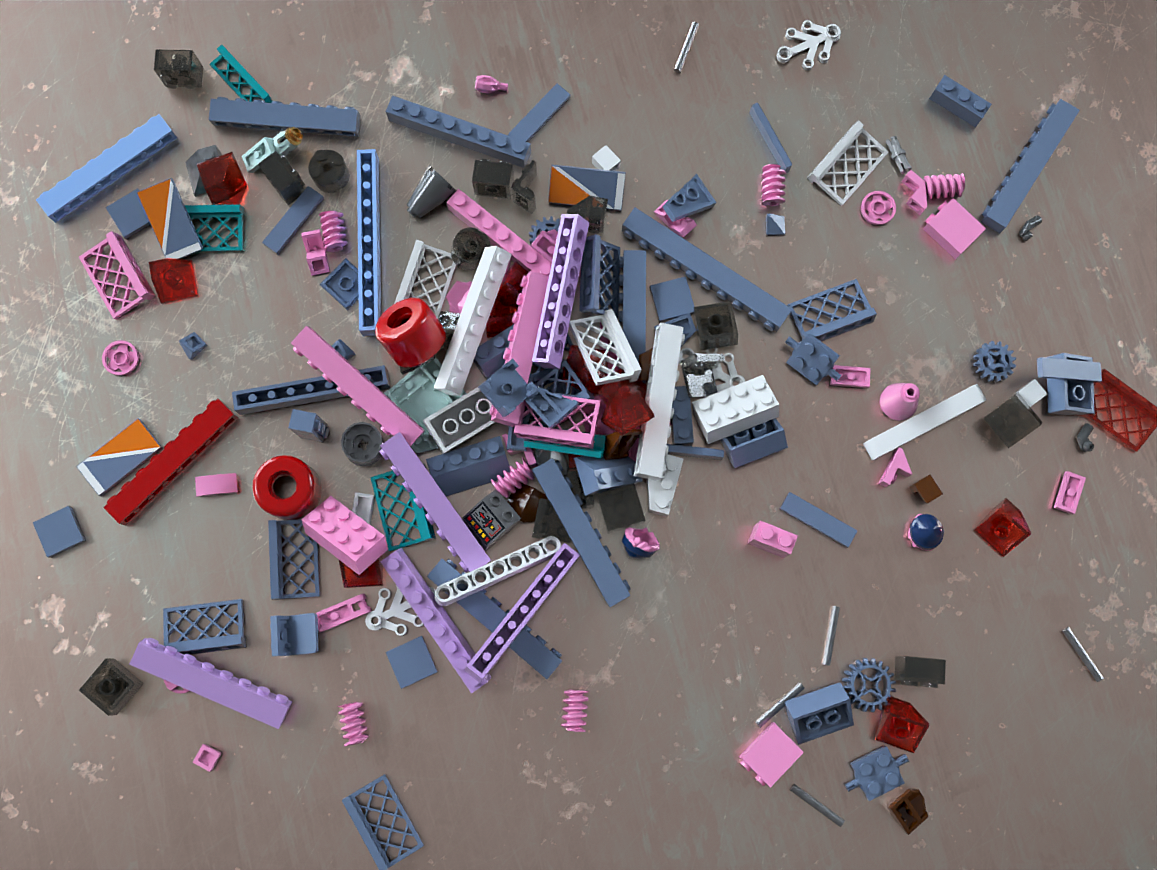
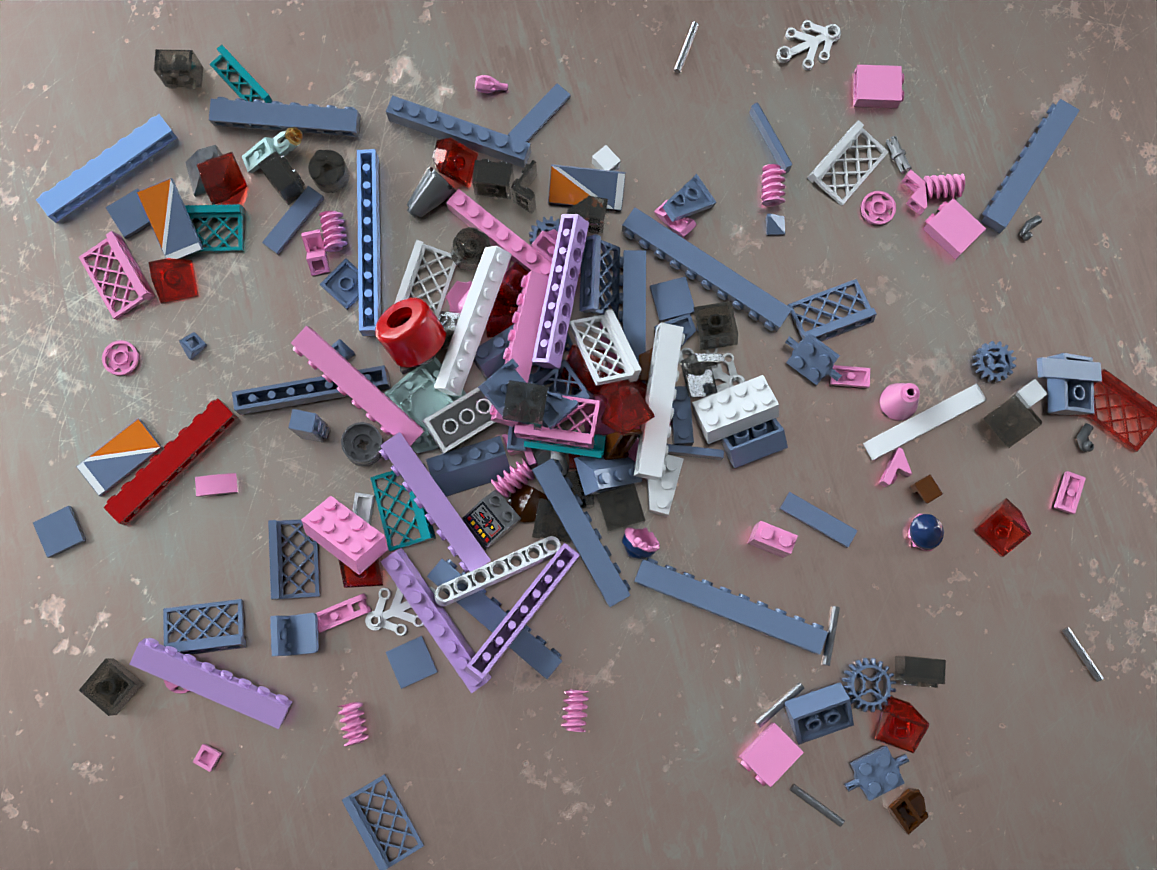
(304, 498): red piece -> none
(454, 160): none -> clear red slope
(525, 403): none -> clear smoke bracket
(731, 607): none -> sand blue brick
(878, 86): none -> bright pink brick
(960, 101): sand blue brick -> none

